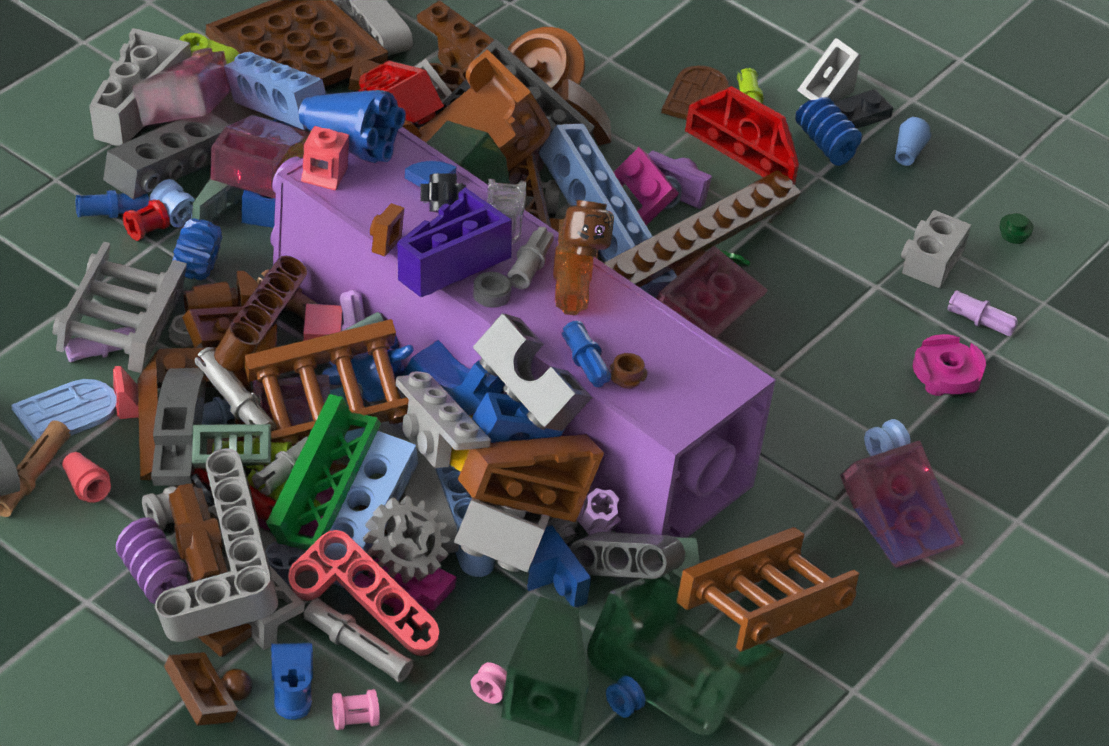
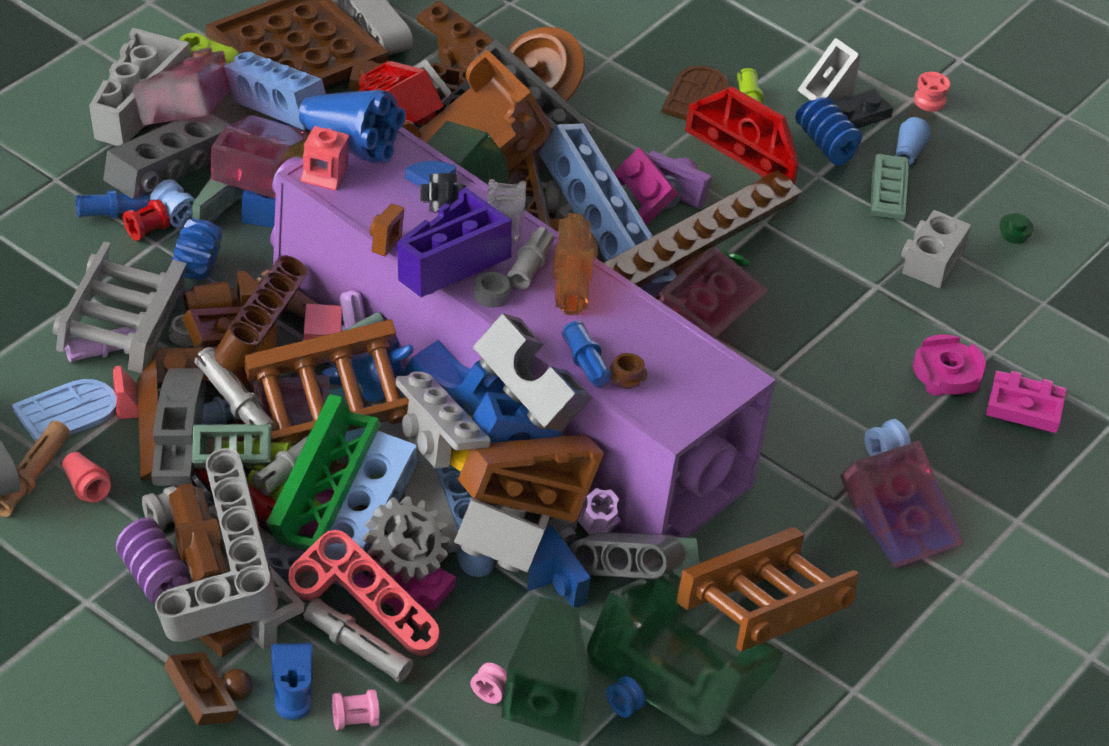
(588, 227): reddish brown head -> none
(589, 109): reddish brown slope -> none
(889, 185): none -> sand green slope
(932, 91): none -> coral wheel
(982, 313): lavender axle -> none
(1026, 401): none -> dark pink plate

